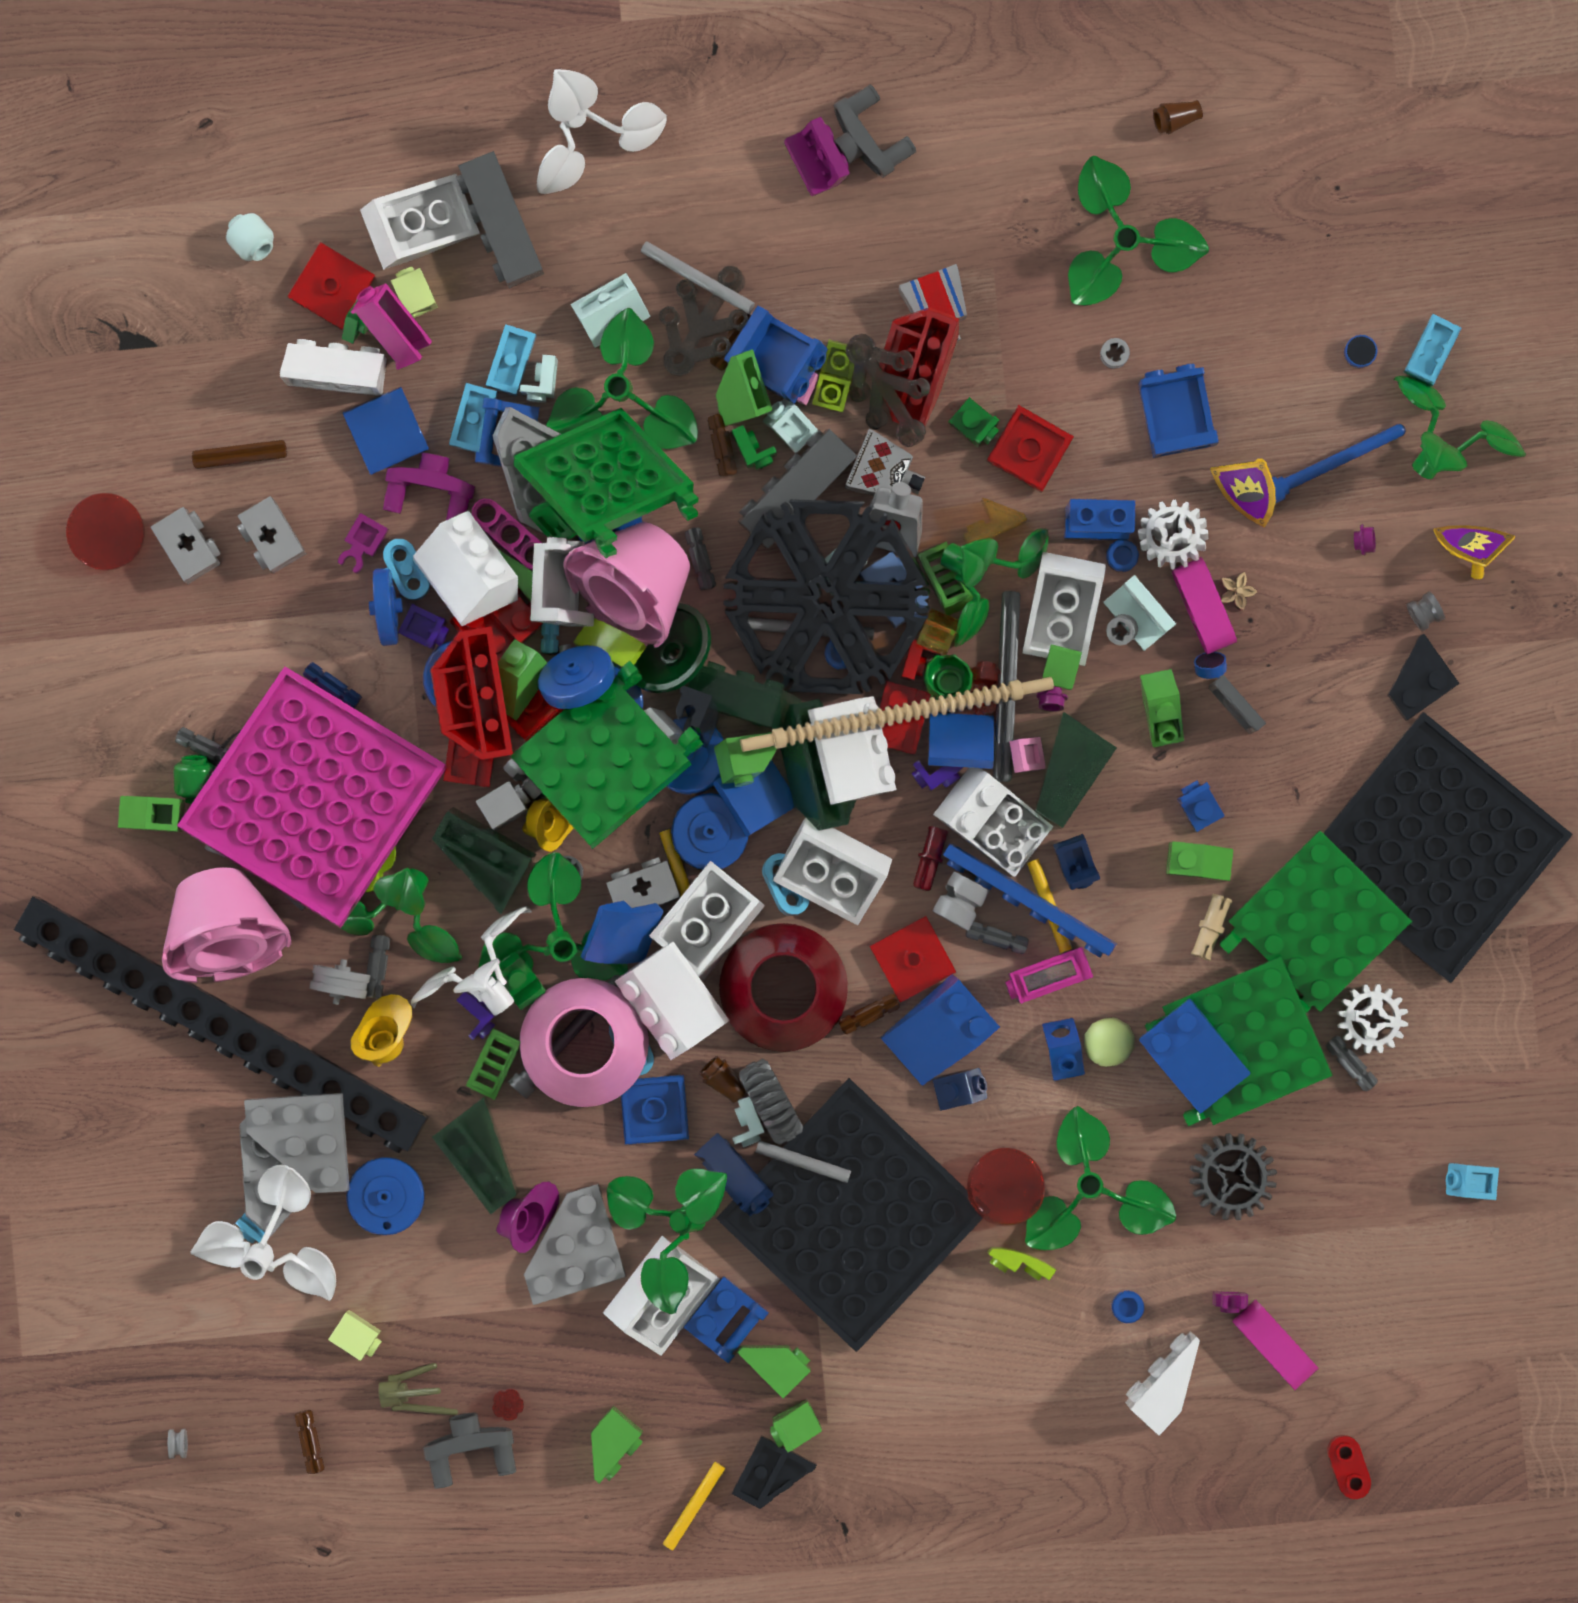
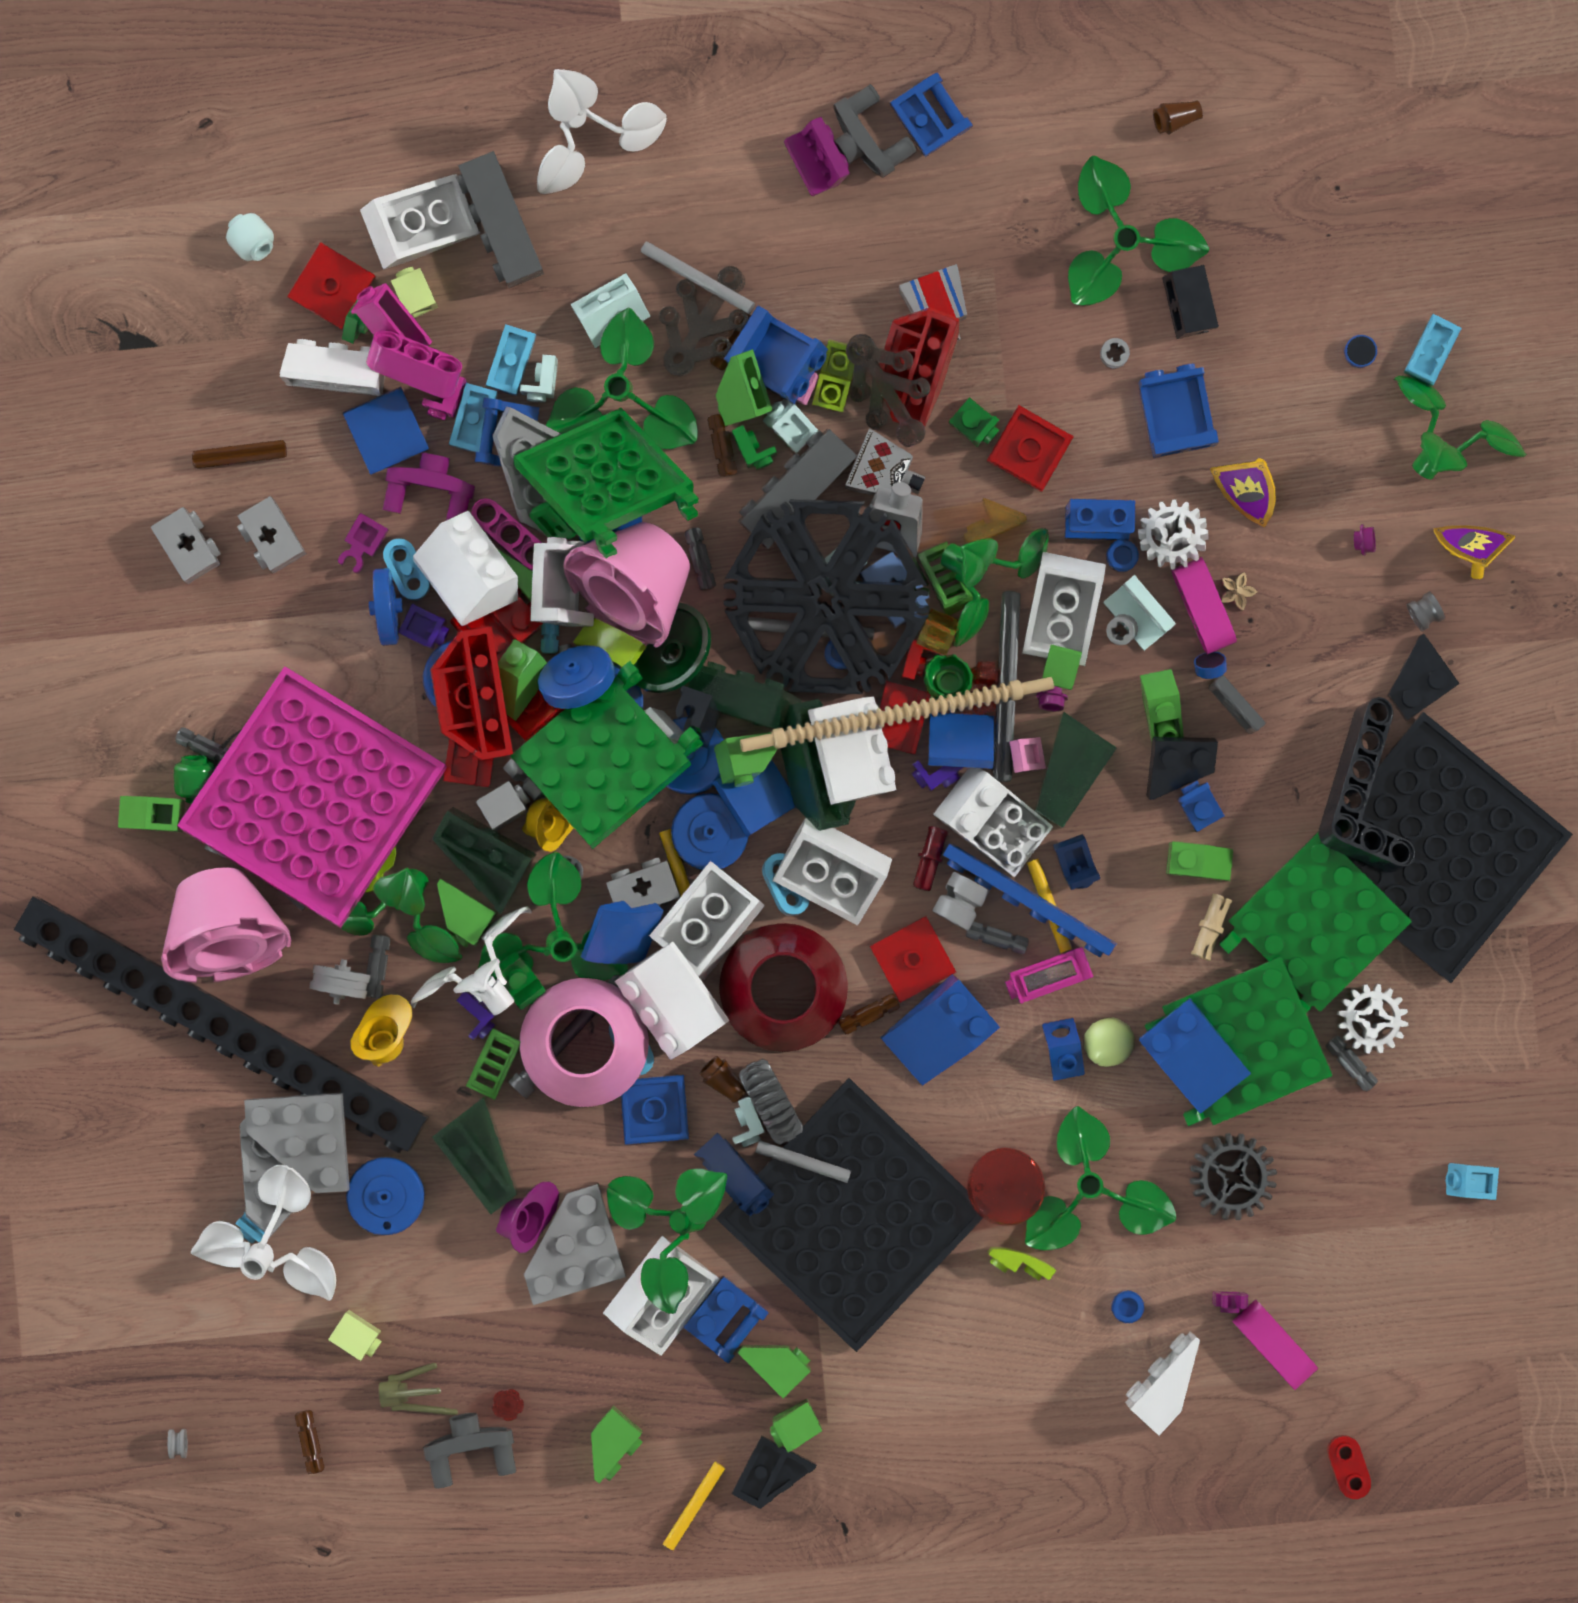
(105, 531): clear red wheel -> none
(331, 685): dark blue axle -> none
(414, 364): none -> dark pink beam
(449, 405): none -> dark pink bracket
(464, 914): none -> bright green slope
(923, 121): none -> blue plate
(960, 1089): dark blue bracket -> none
(1179, 763): none -> black wing
(1190, 301): none -> black hinge
(1283, 485): blue piece -> none
(1358, 791): none -> black beam

